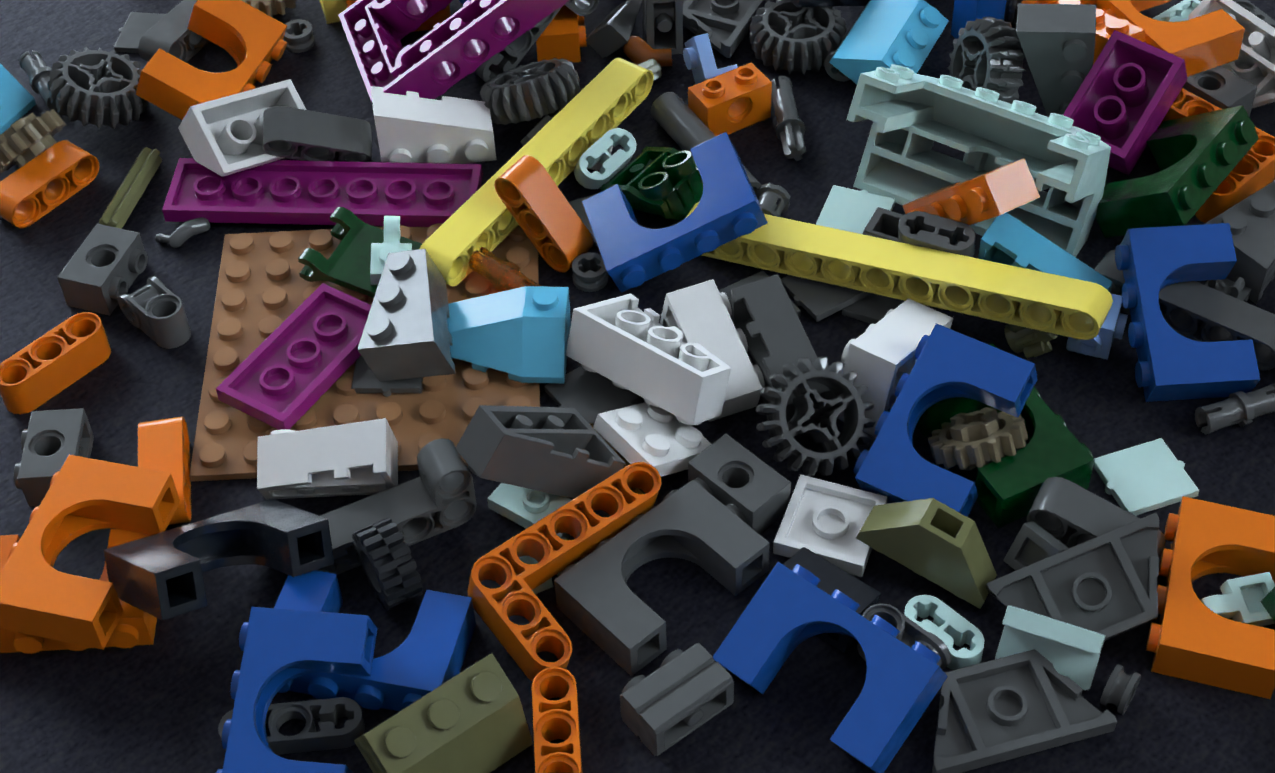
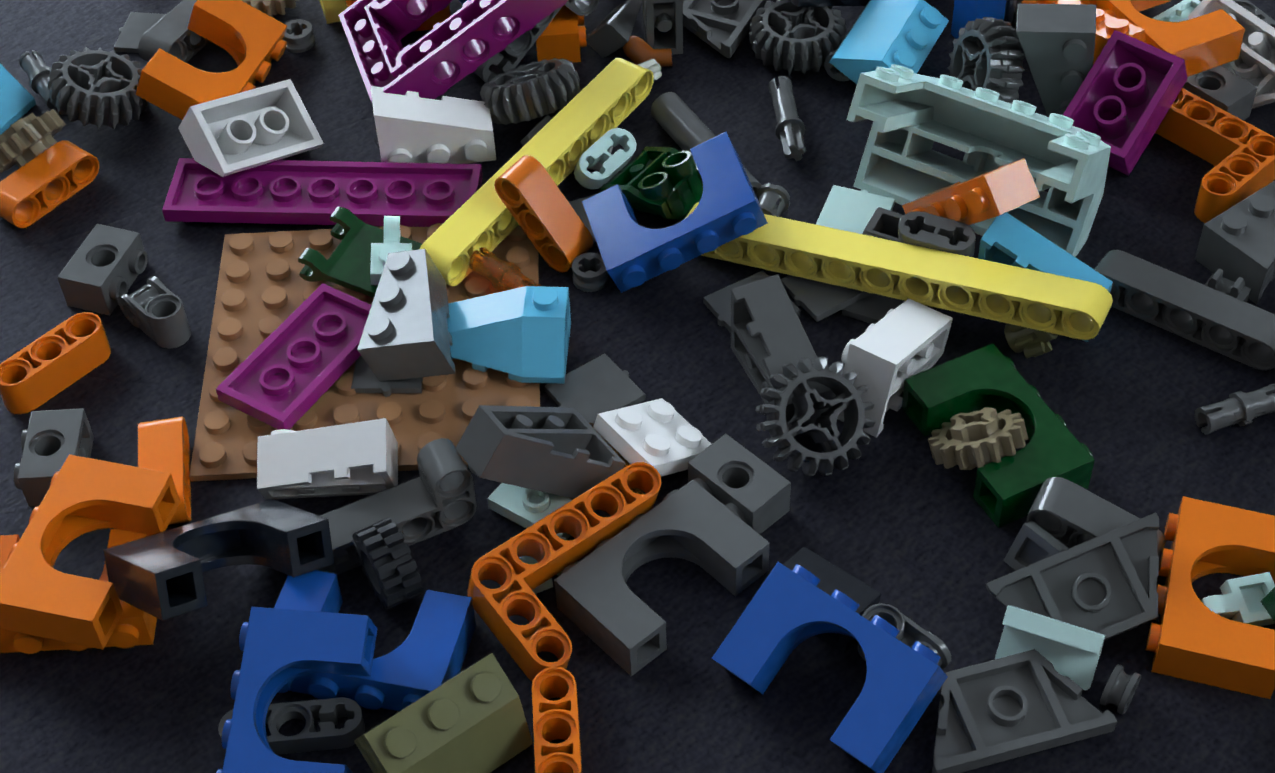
(131, 188): olive axle -> none
(184, 232): dark grey piece -> none
(315, 135): dark grey beam -> none
(648, 358): white wedge -> none
(676, 698): dark grey brick -> none
(700, 59): light blue bracket -> none
(706, 320): white wedge -> none
(732, 99): orange brick -> none
(827, 521): white plate -> none
(932, 544): olive slope -> none
(944, 369): blue arch -> none
(948, 627): light aqua beam -> none
(1112, 328): light blue bracket -> none
(1145, 477): light aqua piece -> none
(1167, 361): blue arch -> none
(1192, 160): dark green arch -> none

